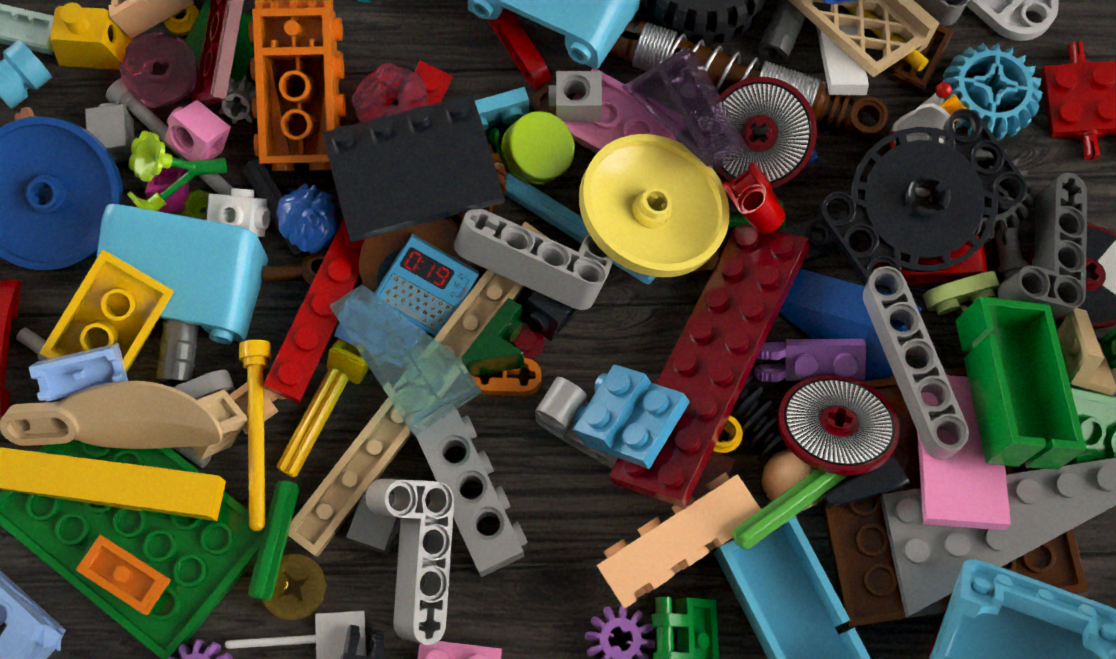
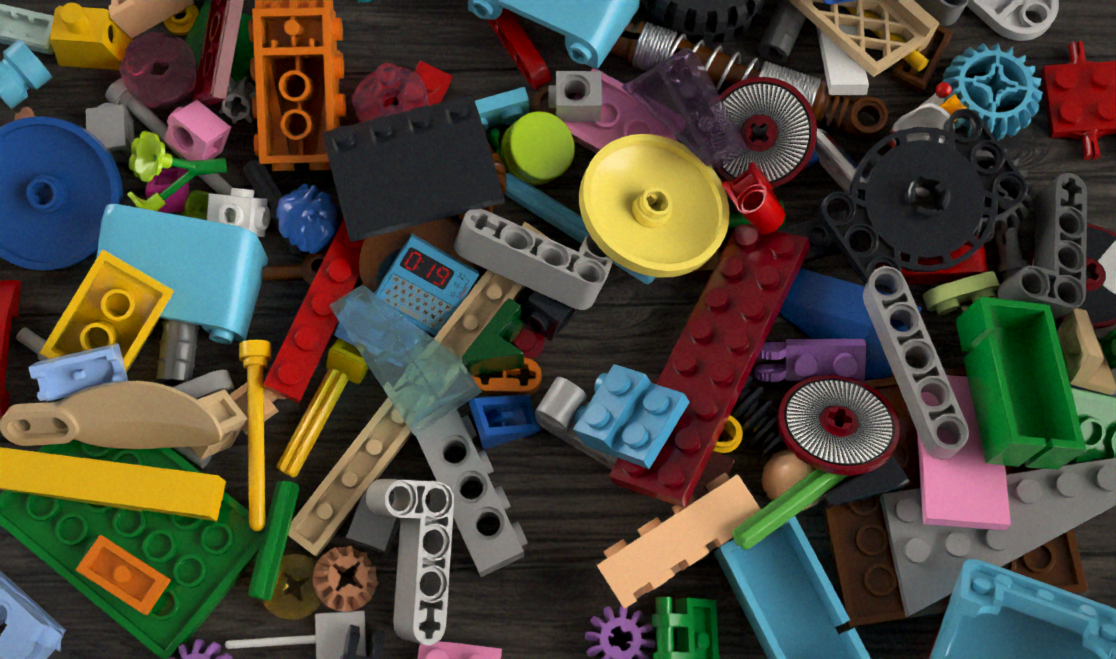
(326, 579): none -> nougat gear
(503, 419): none -> blue slope
(836, 161): none -> white slope

